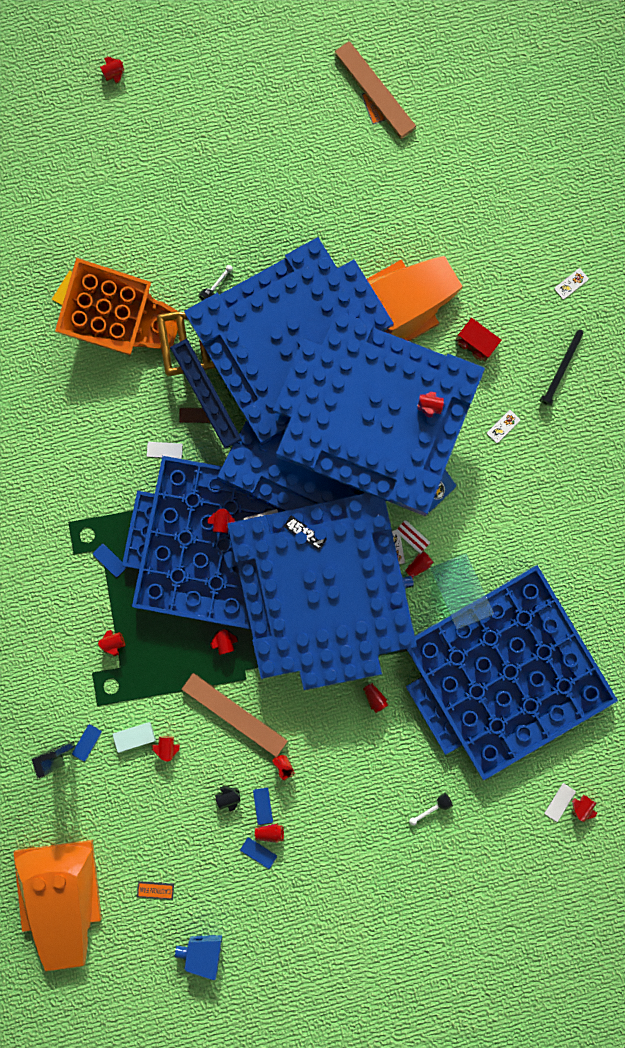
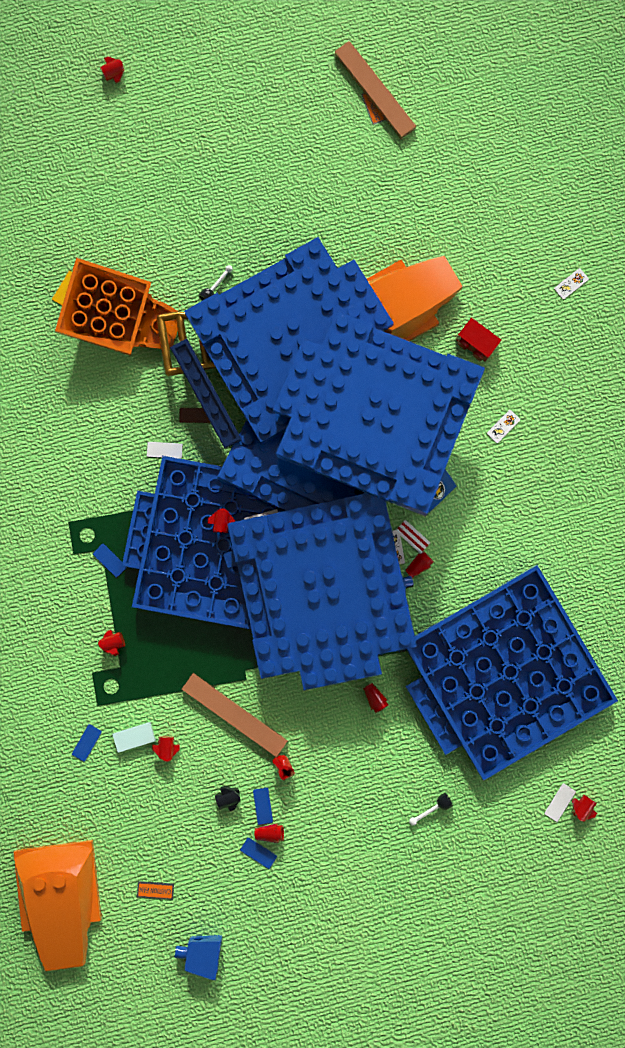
(50, 759): black fence -> none
(223, 641): red piece -> none
(296, 526): sticker -> none
(430, 404): red piece -> none
(461, 591): clear light blue piece -> none
(547, 399): black bar -> none

